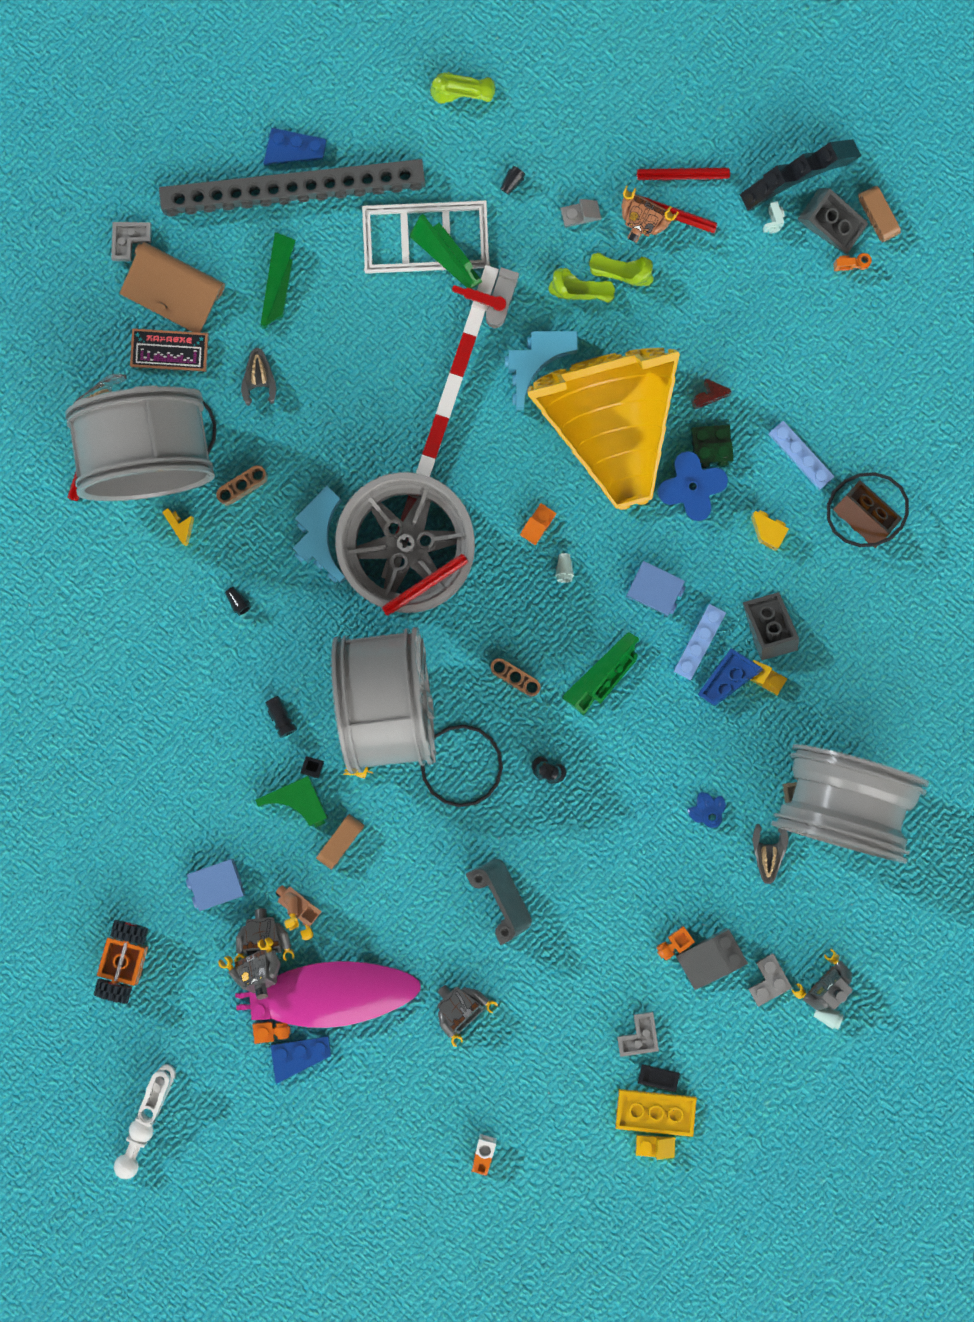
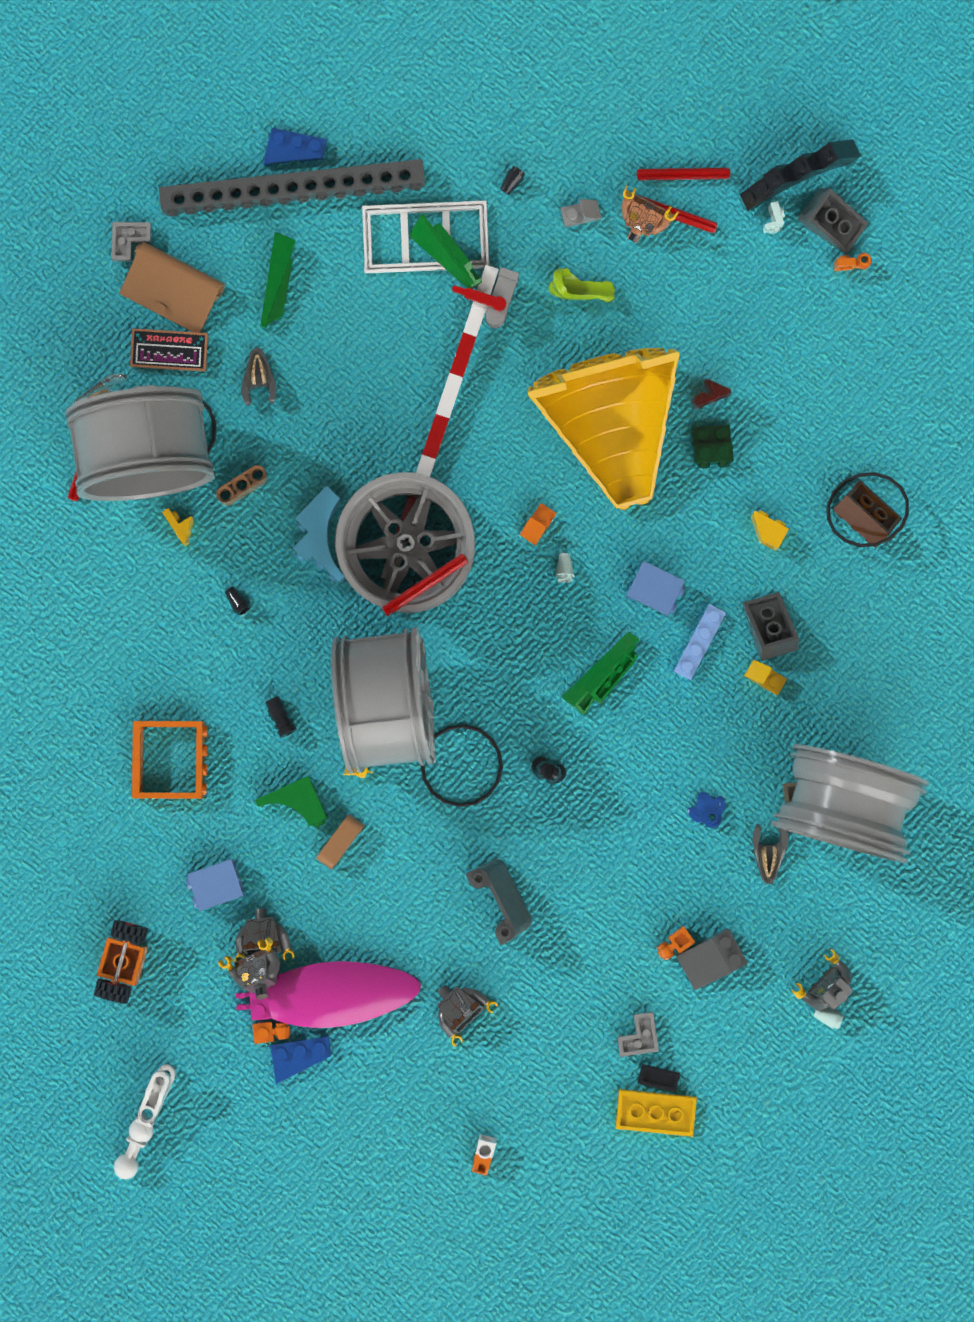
(137, 759): none -> orange window
(298, 908): nougat torso -> none
(312, 767): black slope -> none
(448, 87): lime hair -> none
(509, 669): medium nougat beam -> none
(545, 348): medium azure arch -> none
(634, 272): lime hair -> none
(655, 1146): yellow slope -> none
(690, 471): blue plant -> none
(728, 677): blue wing -> none
(774, 983): light grey plate -> none
(801, 455): light blue plate -> none
(879, 213): medium nougat beam -> none

